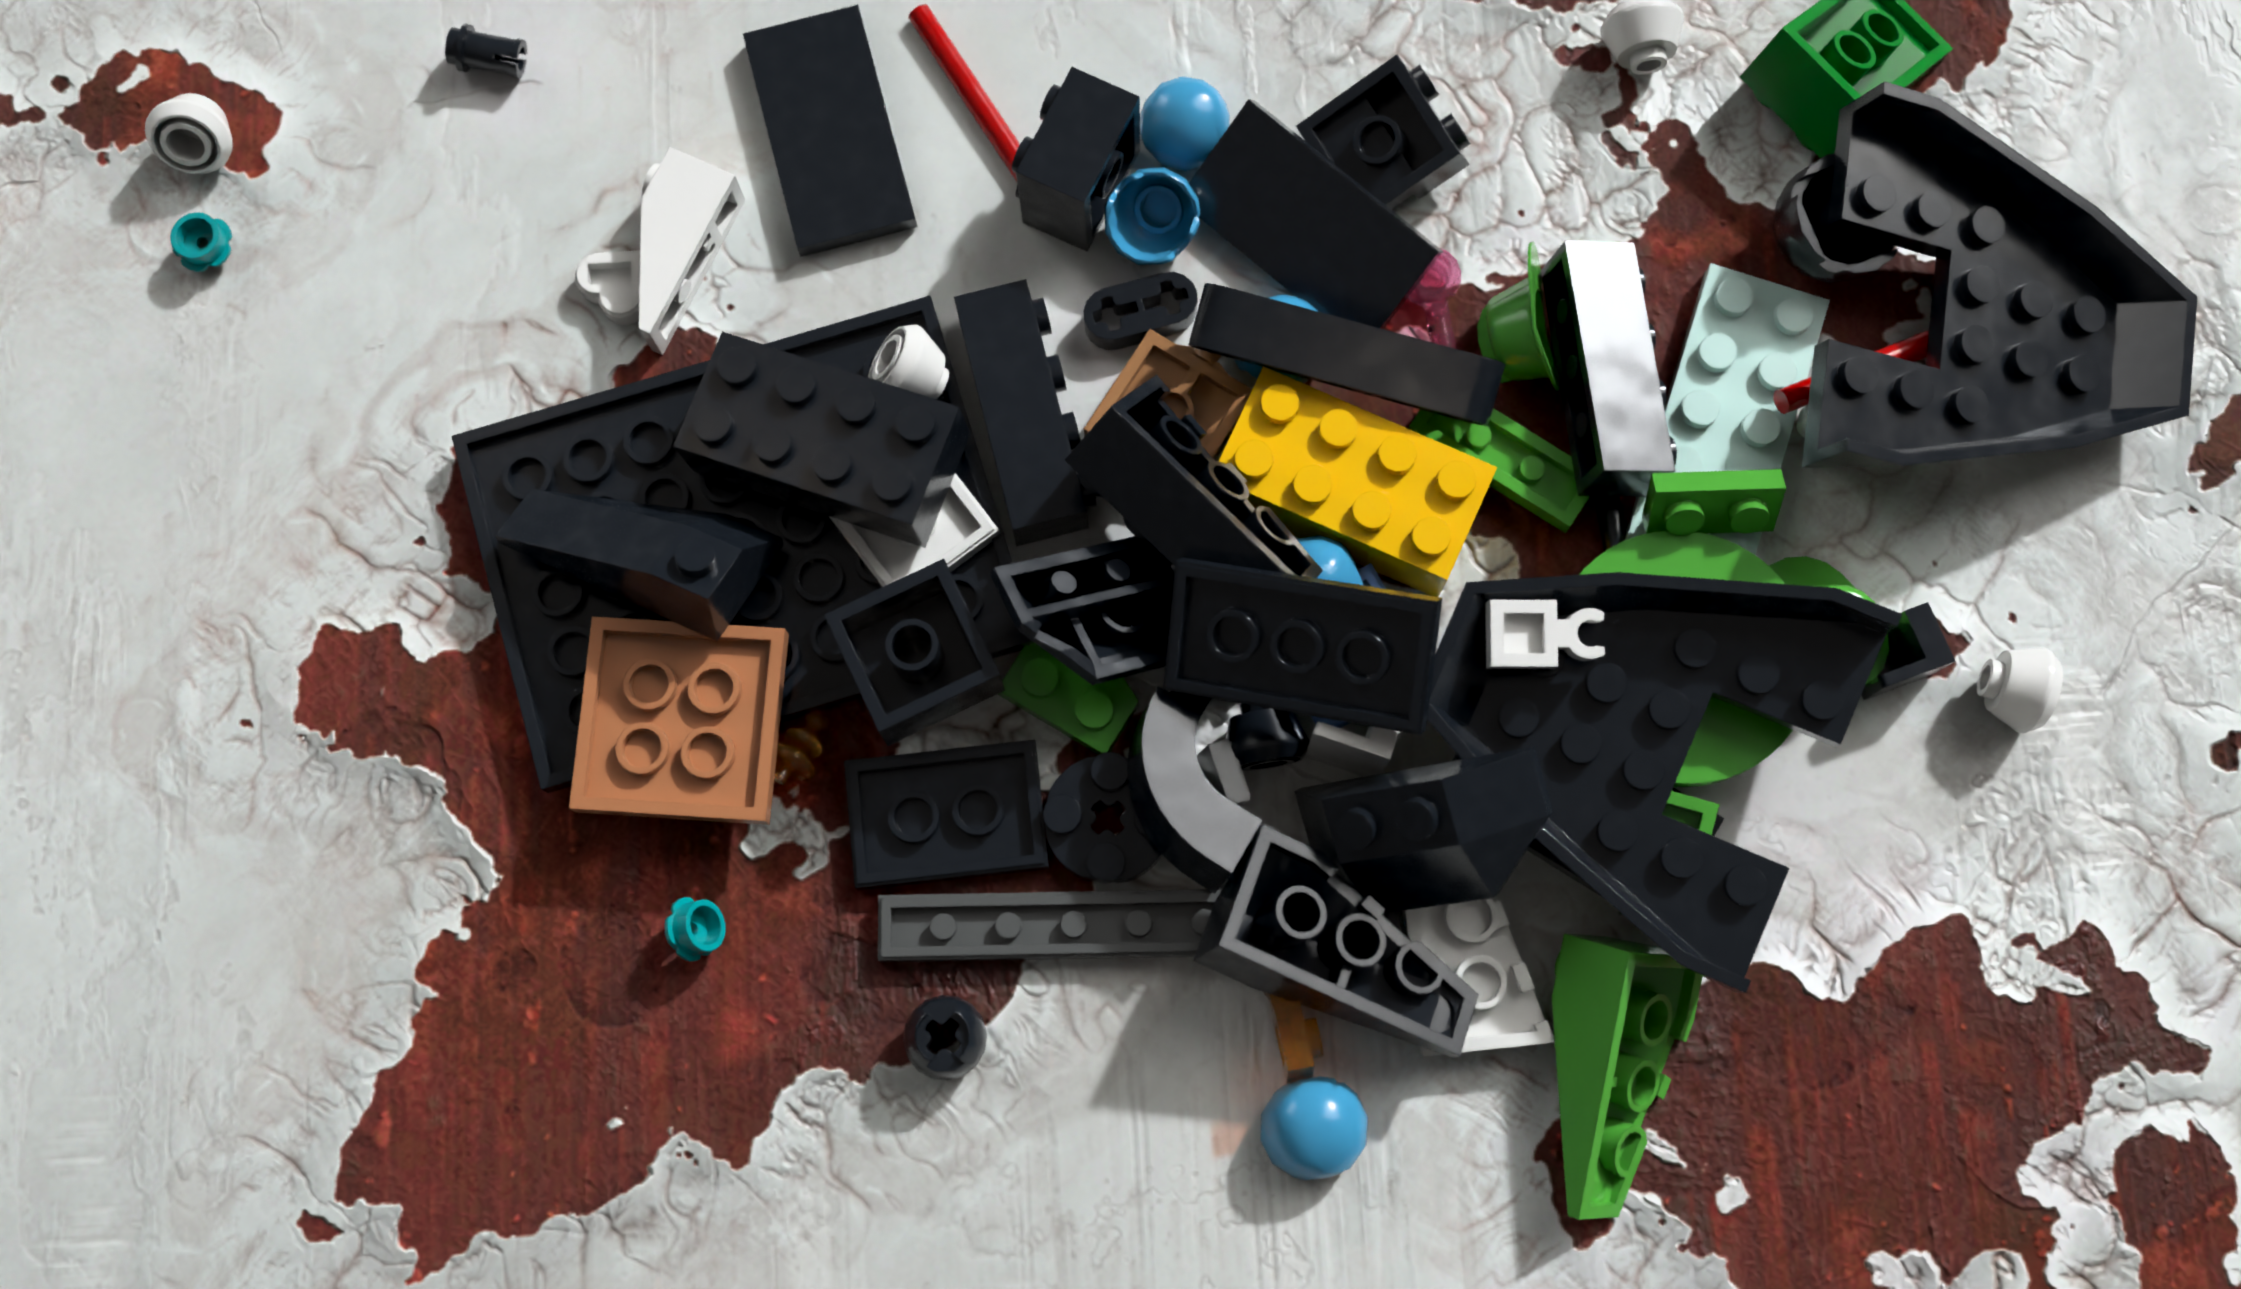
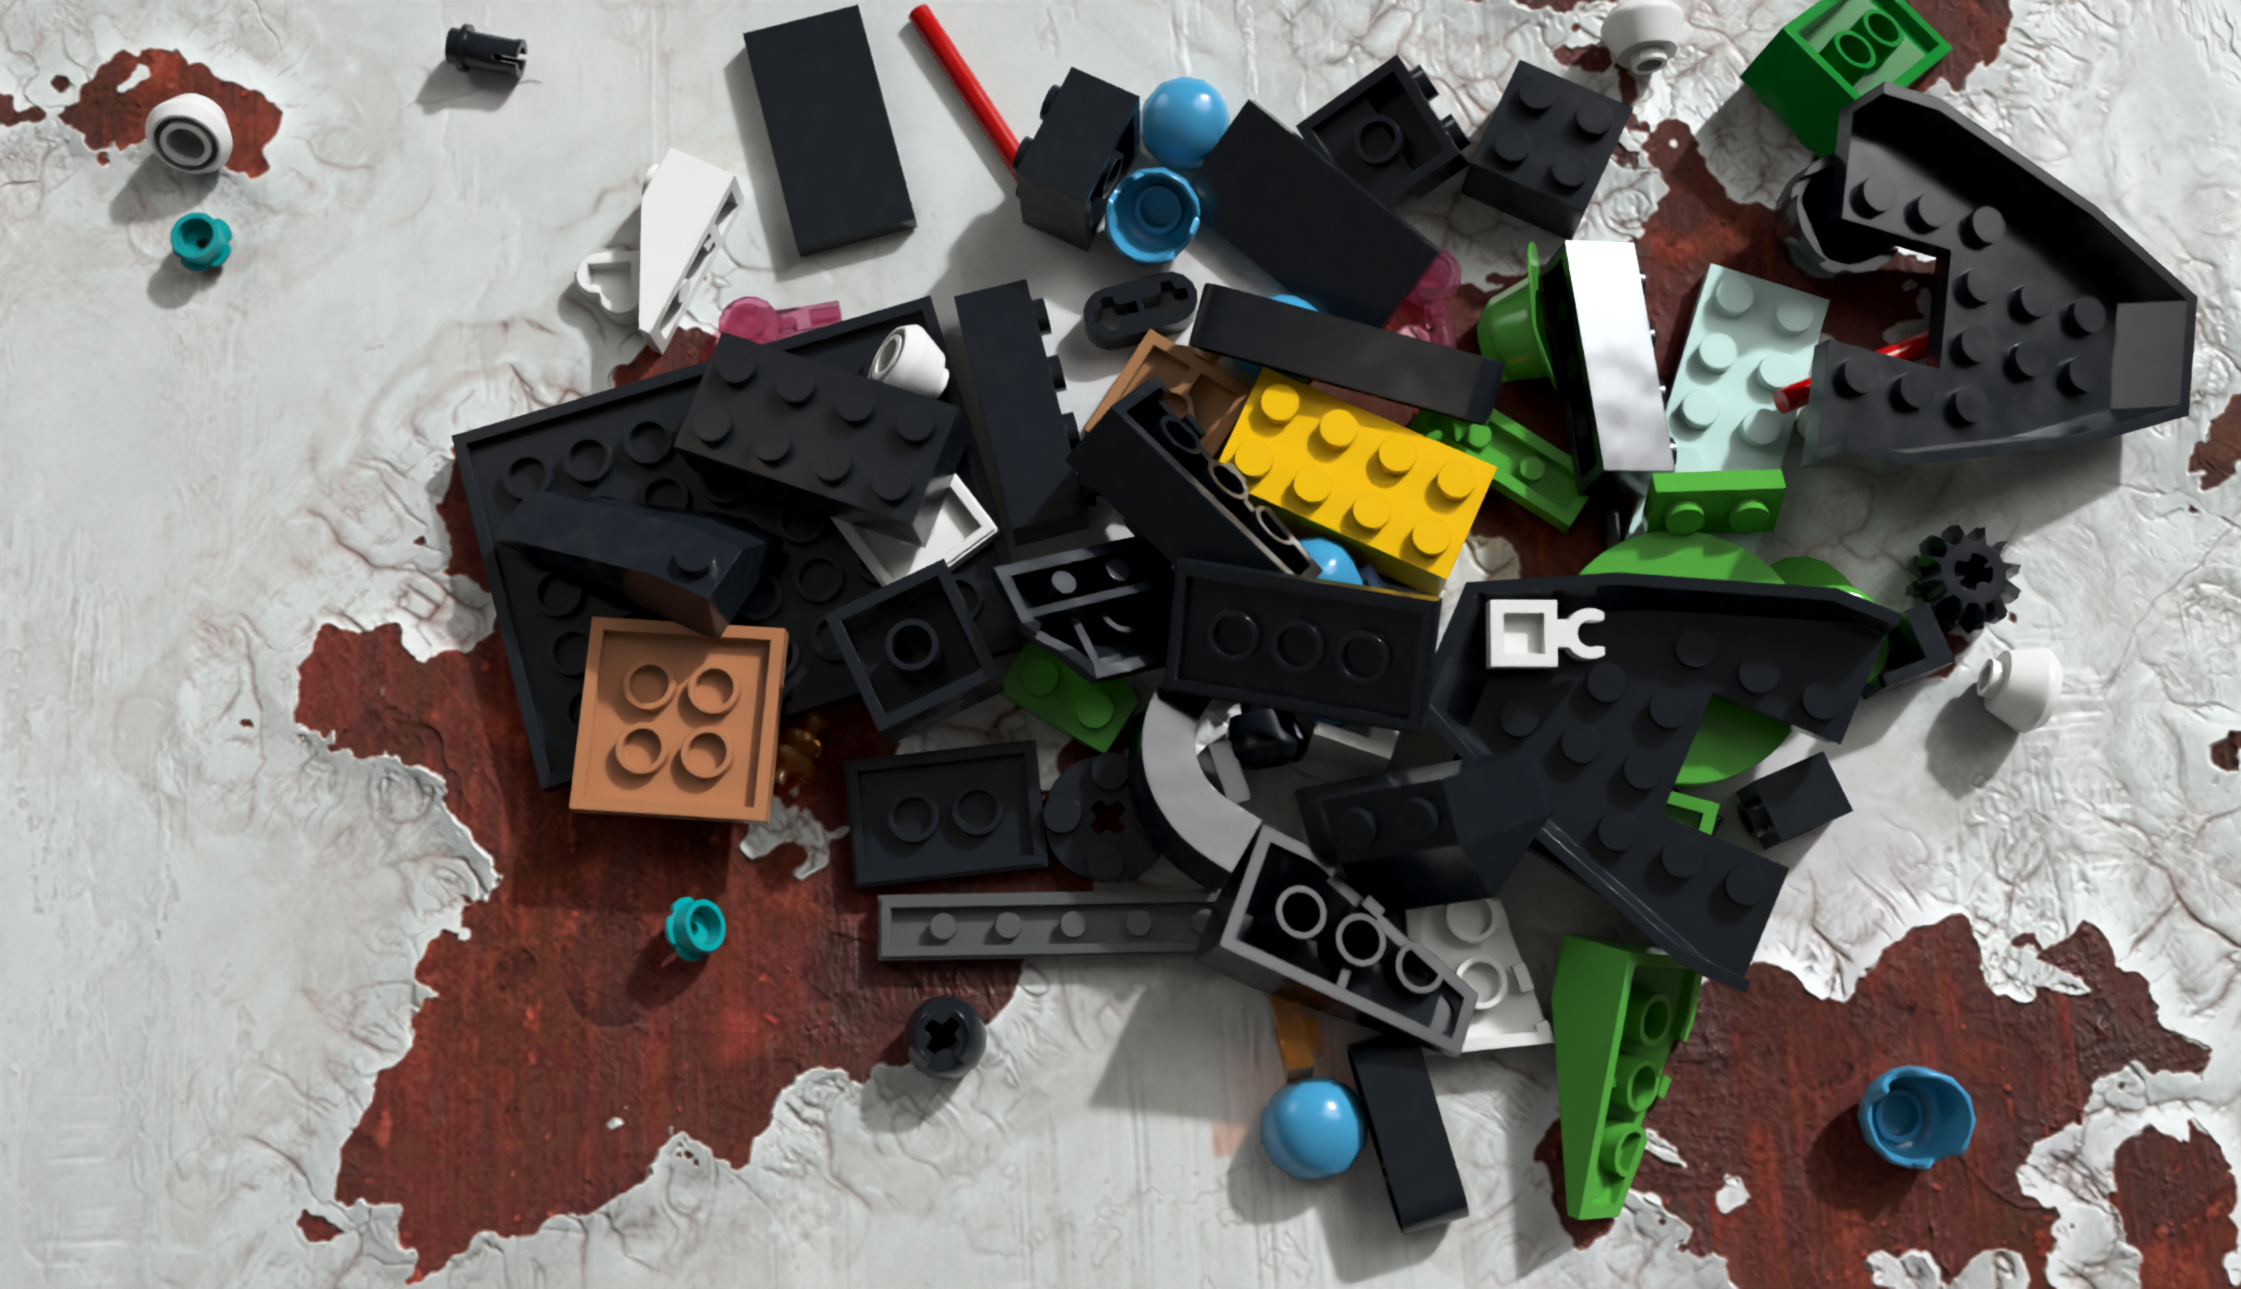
(761, 323): none -> clear pink plate
(1407, 1133): none -> black beam
(1545, 150): none -> black brick
(1792, 801): none -> black brick
(1916, 1117): none -> dark azure hair
(1983, 572): none -> black gear

